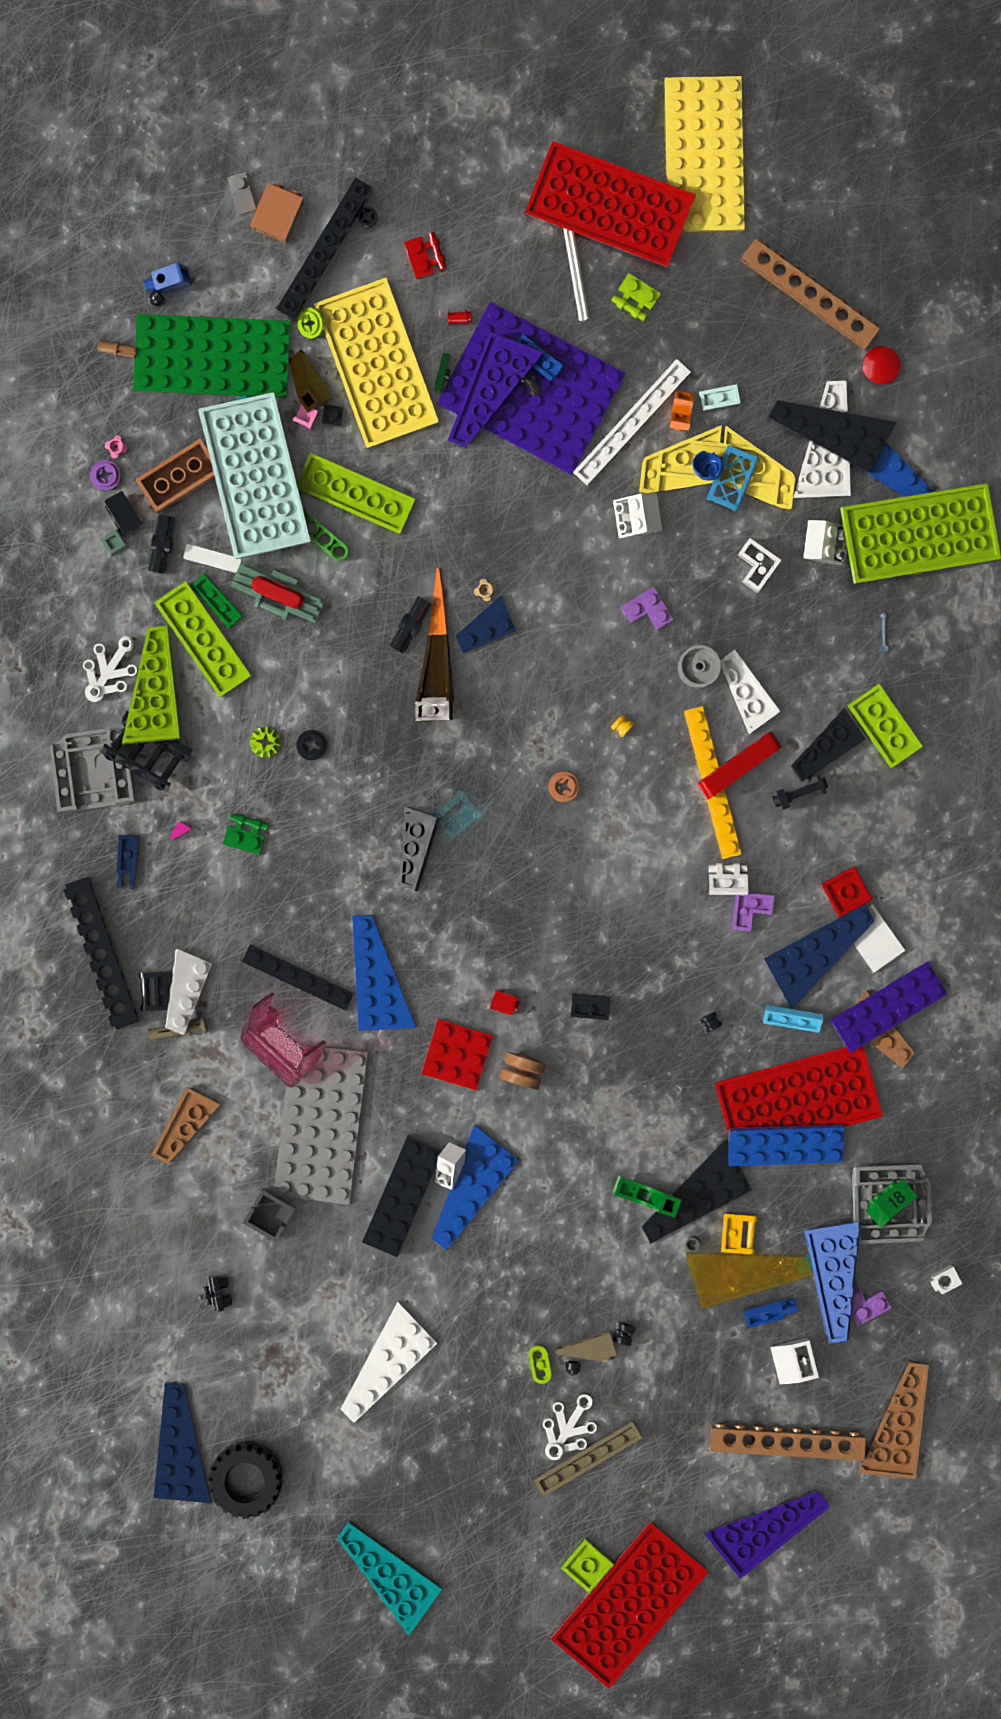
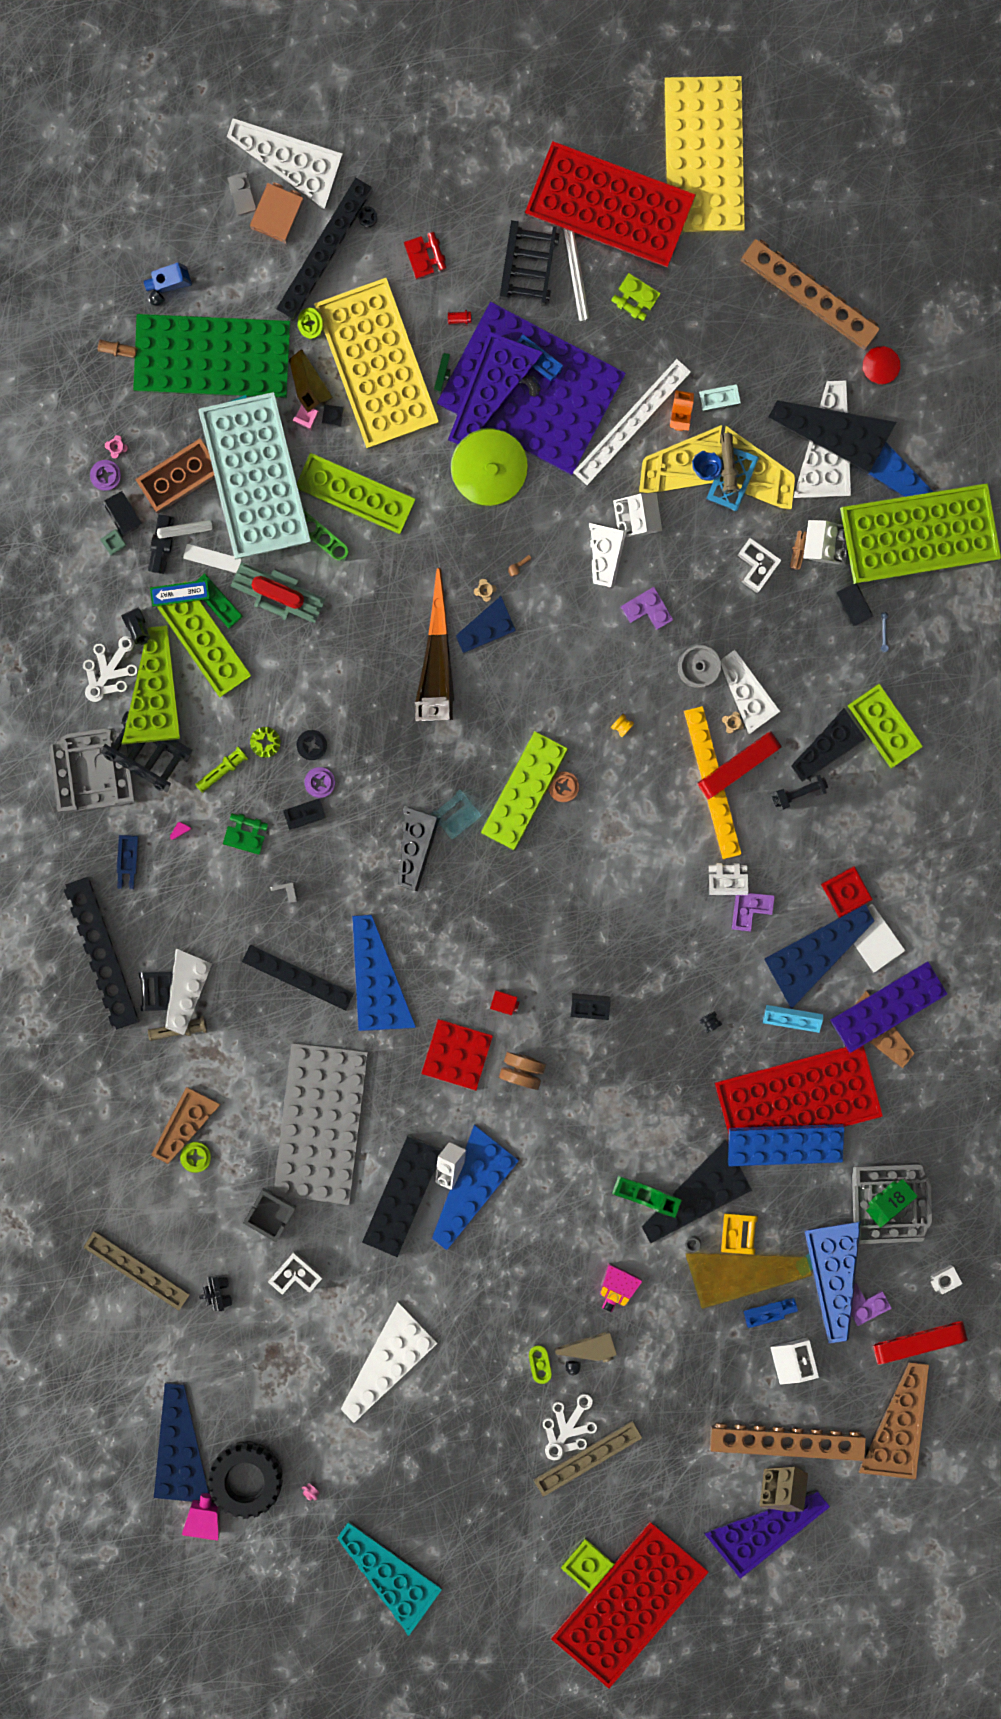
(135, 624): none -> black piece
(136, 1270): none -> dark tan plate
(179, 593): none -> tile
(184, 529): none -> white axle
(188, 1163): none -> lime gear
(203, 1519): none -> dark pink torso
(229, 763): none -> lime pin
(275, 1047): clear pink windscreen -> none
(291, 891): none -> light grey panel
(298, 1270): none -> white brick
(299, 163): none -> white wing
(304, 814): none -> black hinge
(310, 783): none -> medium lavender gear
(310, 1492): none -> bright pink plate
(410, 624): black piece -> none
(489, 466): none -> lime dish
(512, 270): none -> black fence
(514, 570): none -> medium nougat hand
(524, 791): none -> lime plate
(607, 551): none -> white wing
(618, 1287): none -> dark pink torso
(624, 1334): black wheel -> none
(729, 472): none -> dark tan pin
(734, 717): none -> tan plate
(784, 1489): none -> dark tan slope
(798, 551): none -> medium nougat axle
(855, 604): none -> black hinge
(920, 1342): none -> red beam

